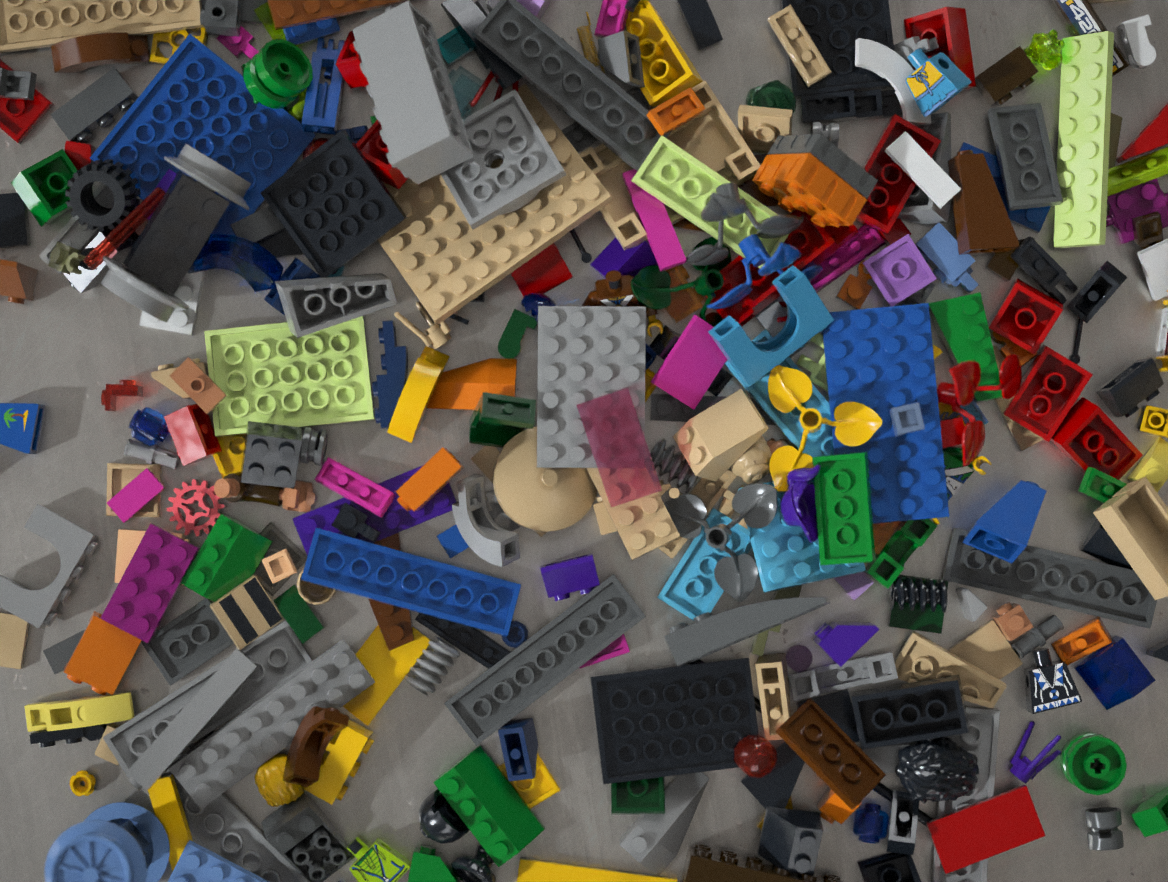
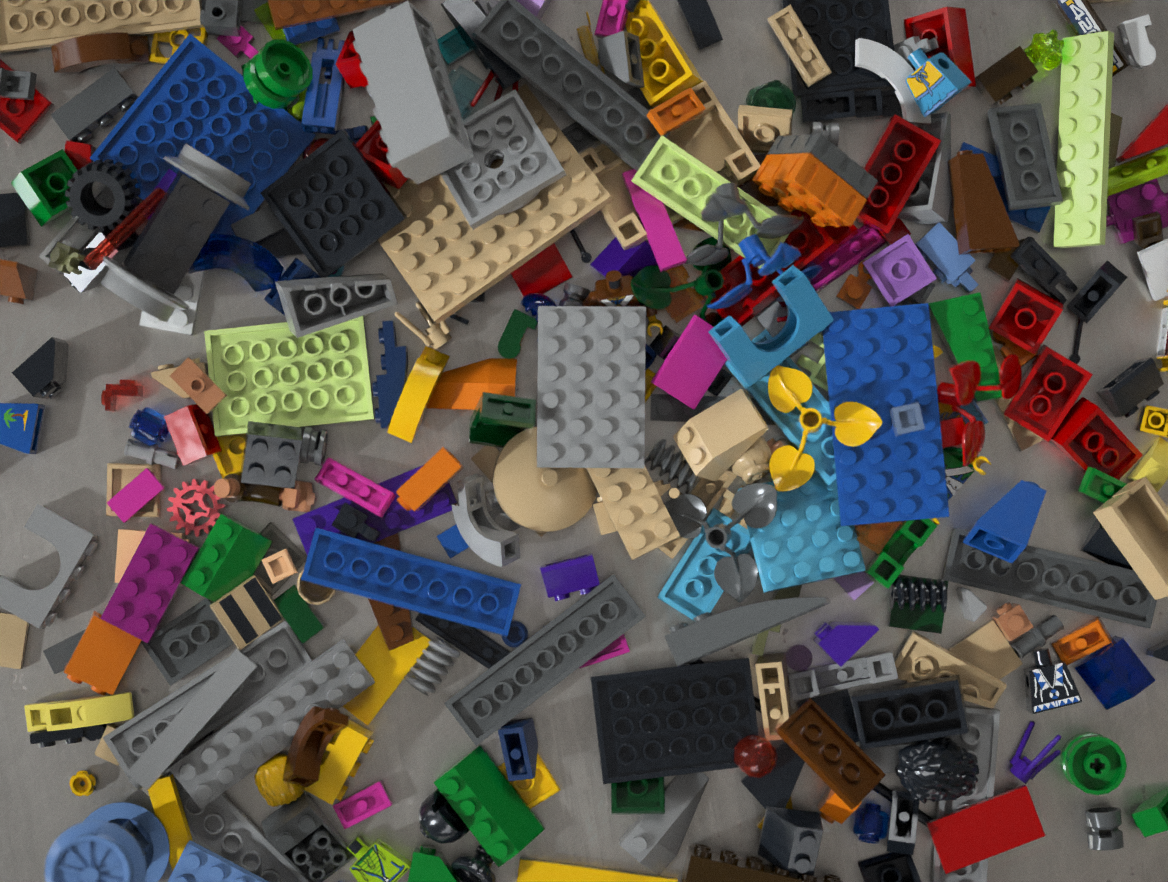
(45, 369): none -> black slope
(362, 804): none -> dark pink plate
(575, 293): none -> flat silver wheel
(619, 447): clear pink tile -> none
(799, 503): dark purple hair -> none
(844, 509): green plate -> none
(922, 170): white tile -> none

